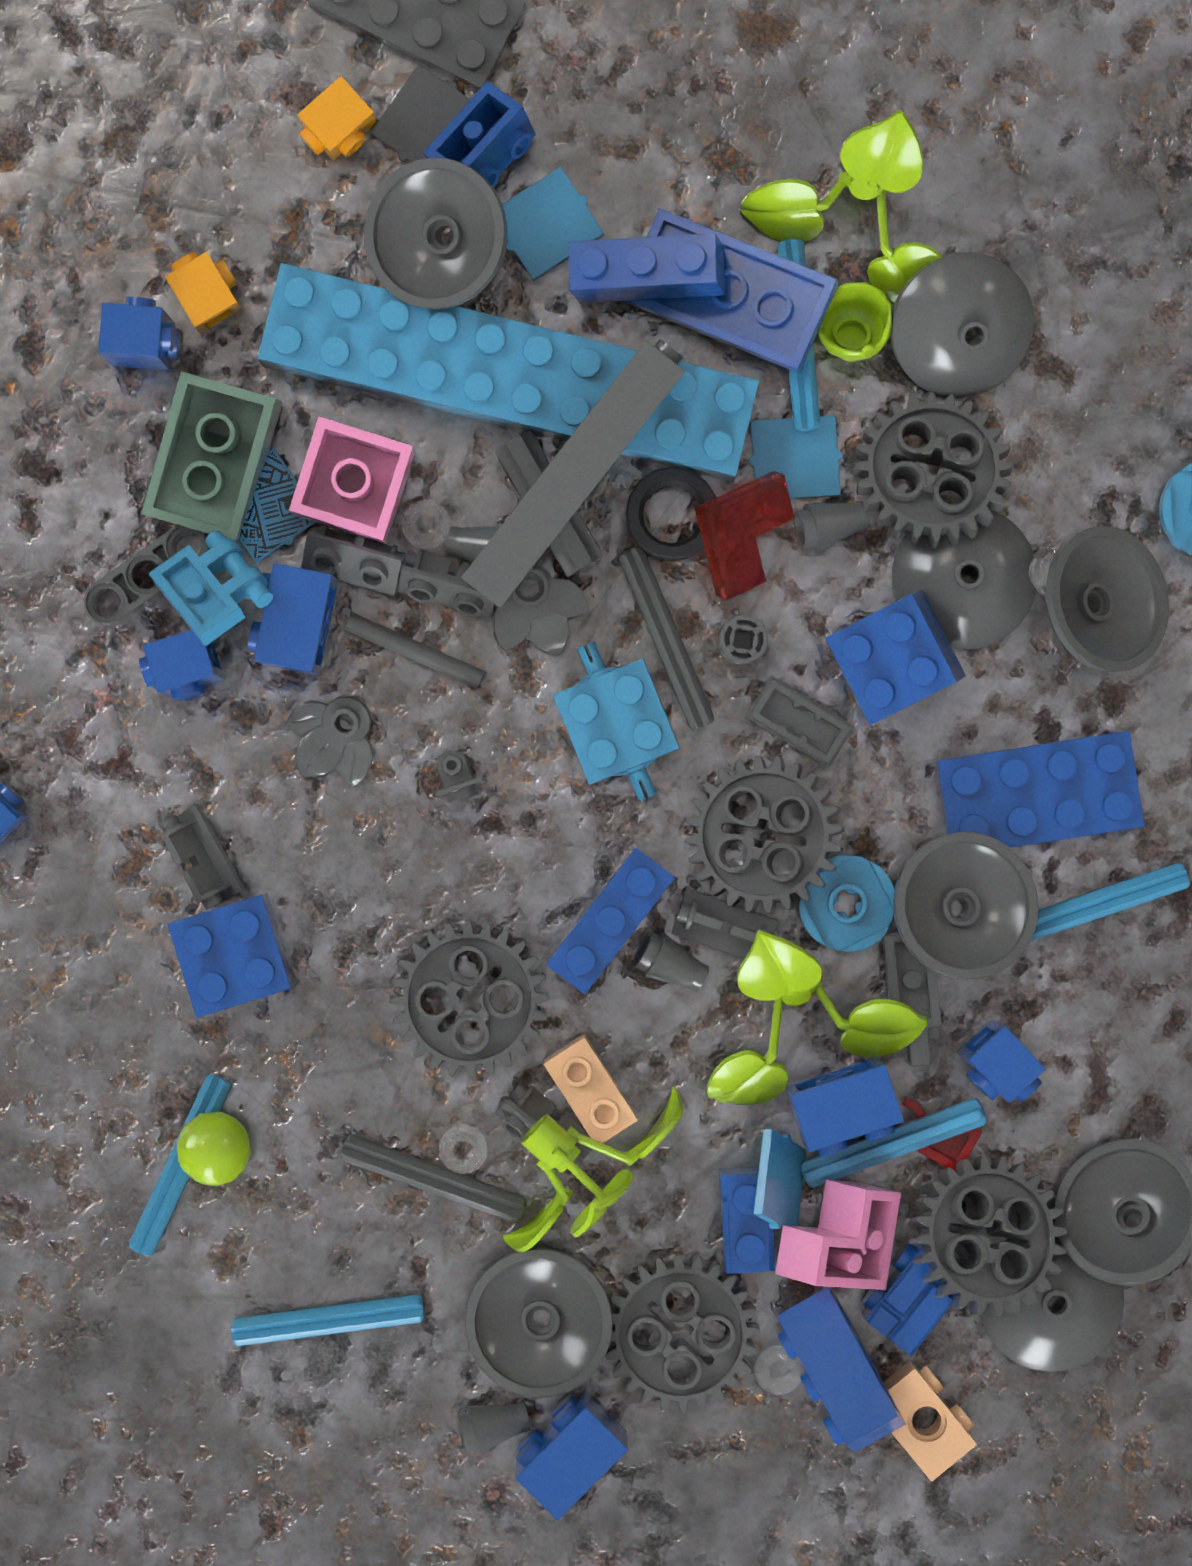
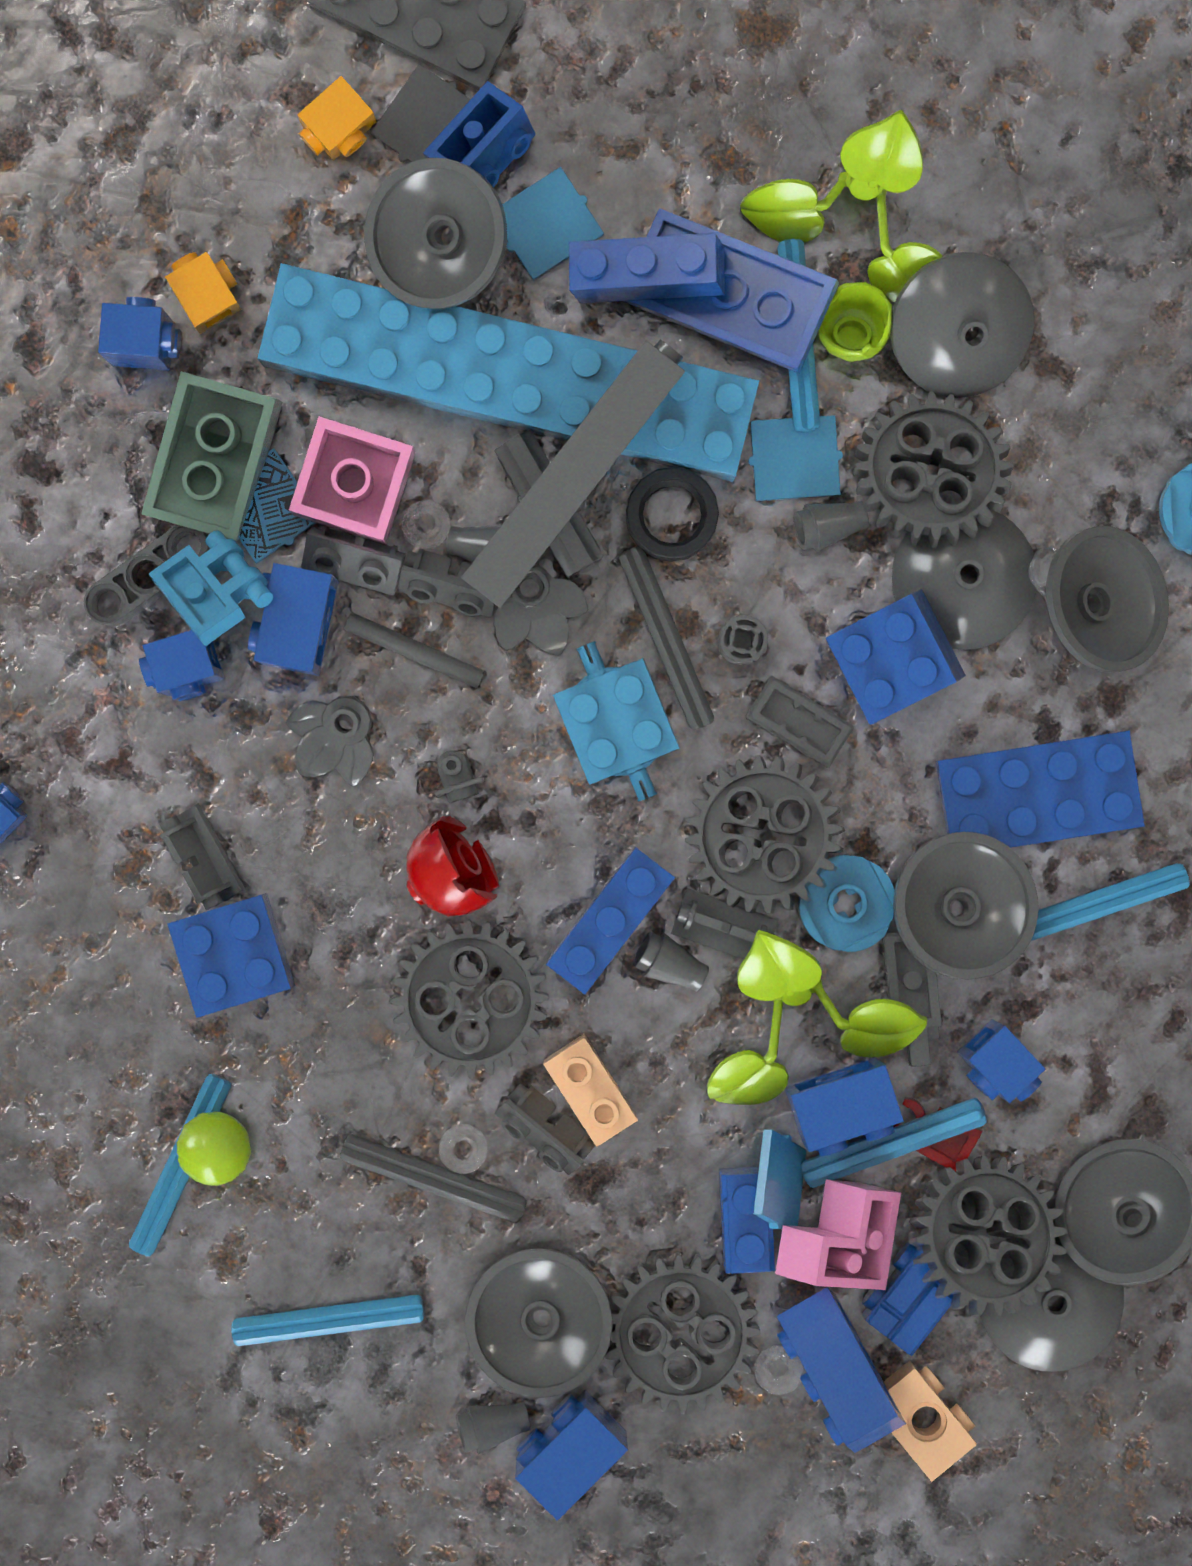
(448, 871): none -> red cylinder
(557, 1150): lime plant -> none
(731, 528): clear red plate -> none

